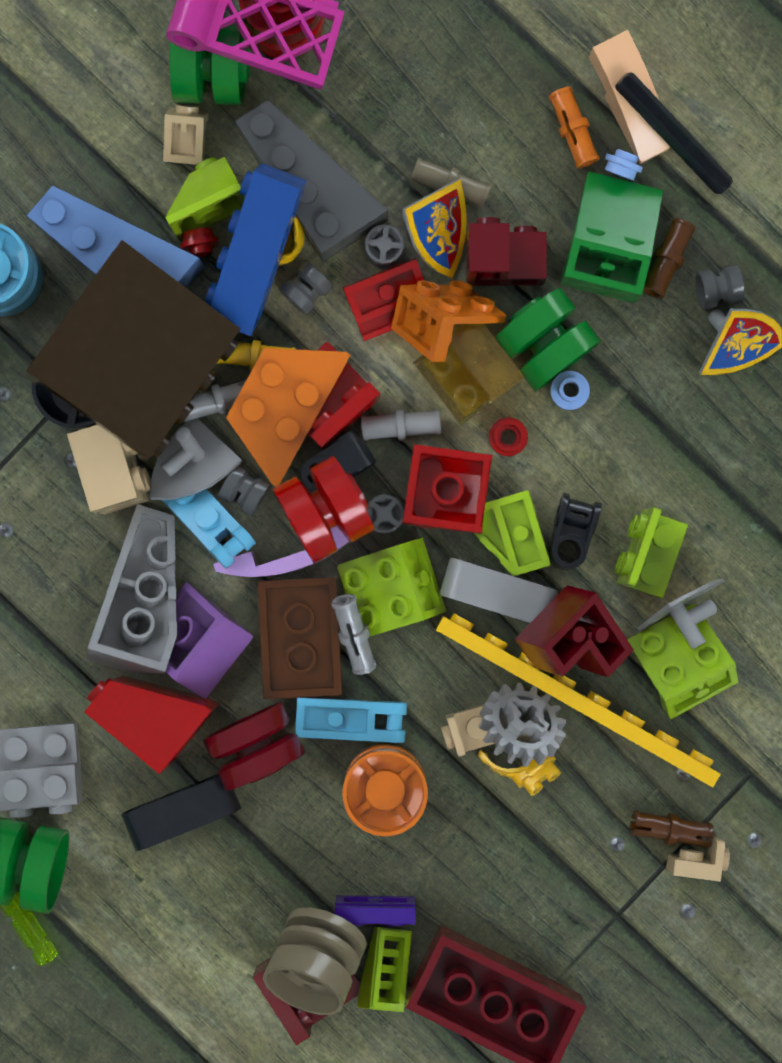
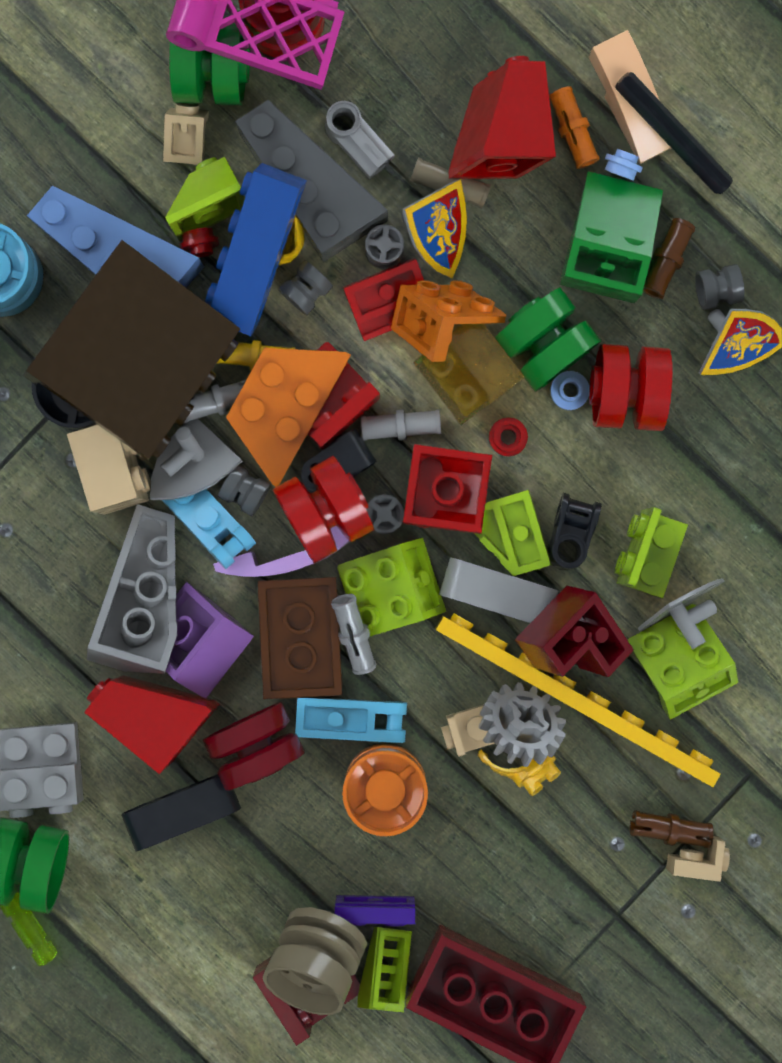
(360, 141): none -> light grey piece
(504, 256): dark red brick -> none
(506, 124): none -> red slope
(643, 388): none -> red wheel

